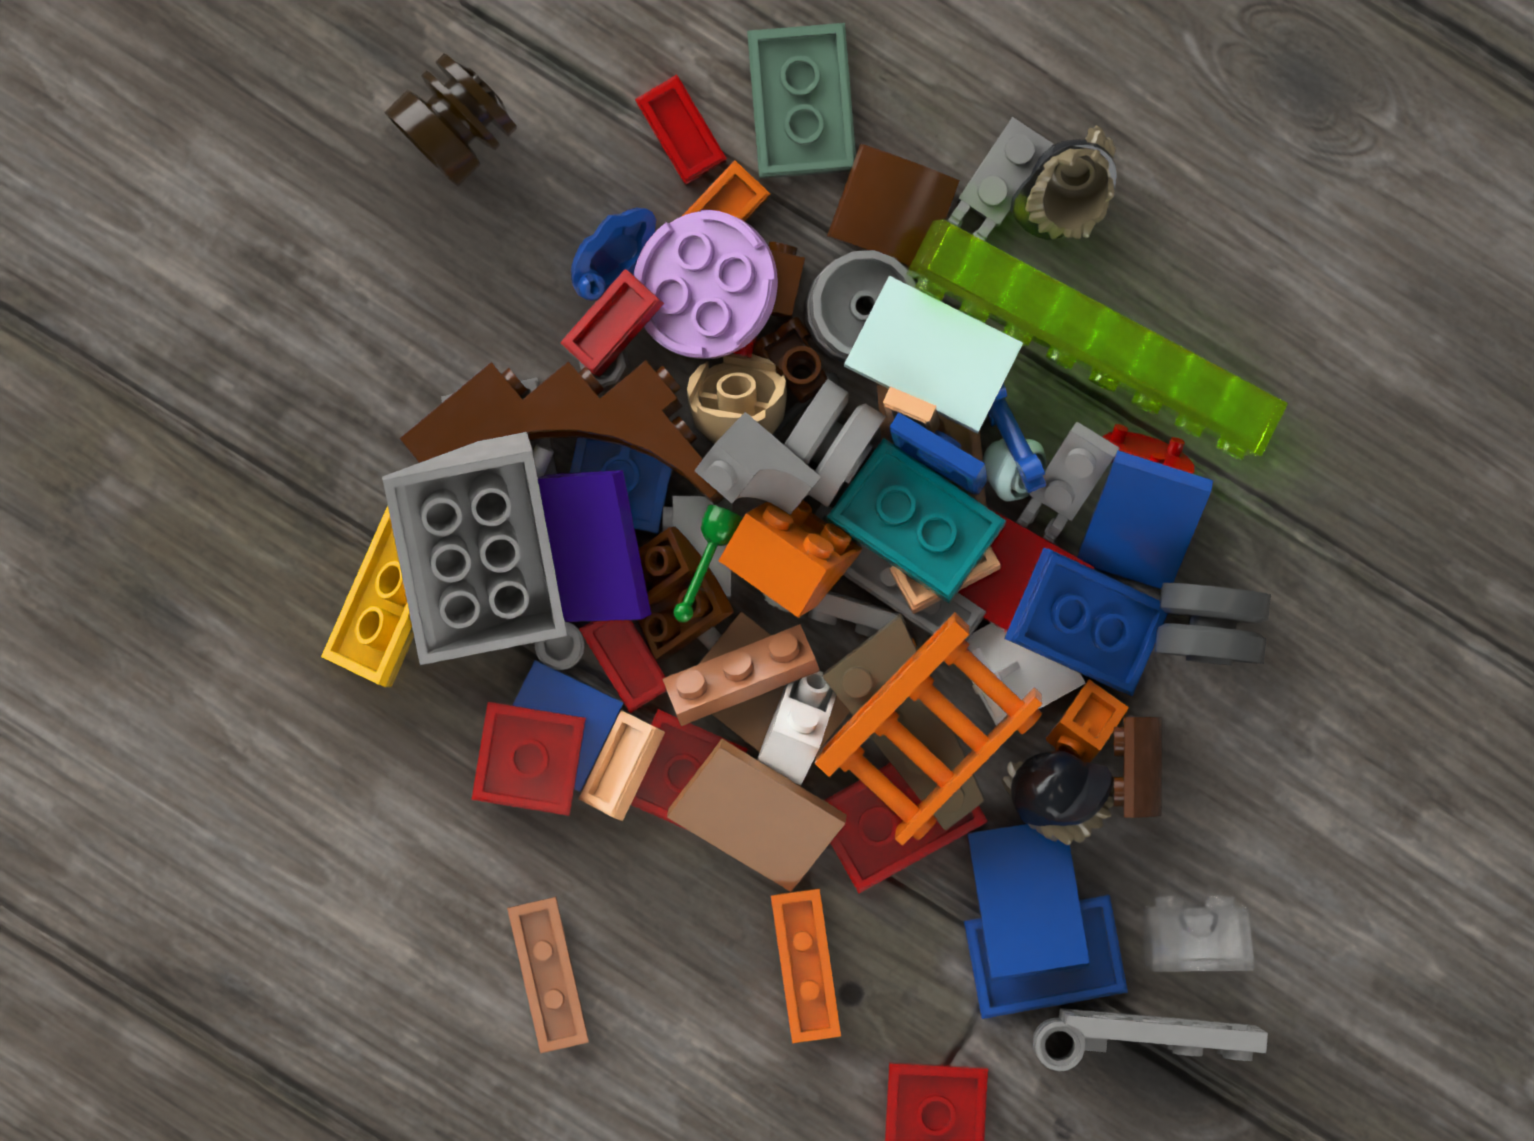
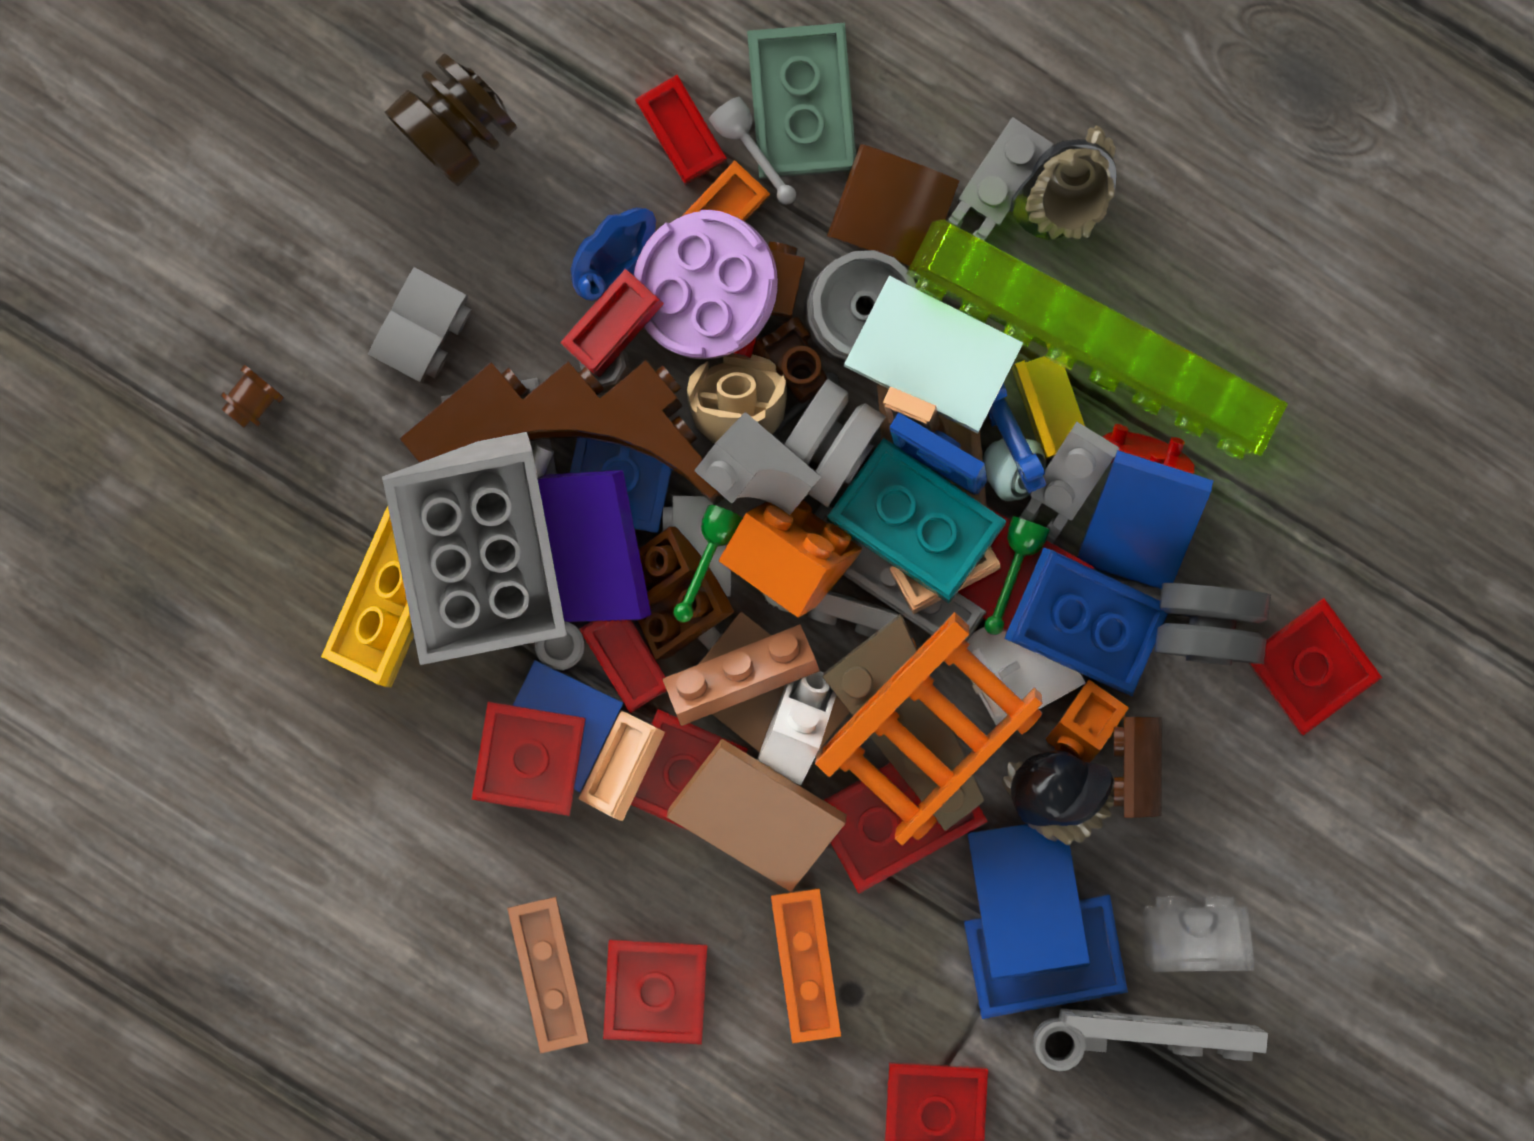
(249, 398): none -> reddish brown brick
(419, 326): none -> light grey brick
(655, 991): none -> red tile
(734, 122): none -> light grey hinge
(1025, 539): none -> green hinge
(1047, 401): none -> yellow panel
(1314, 667): none -> red tile

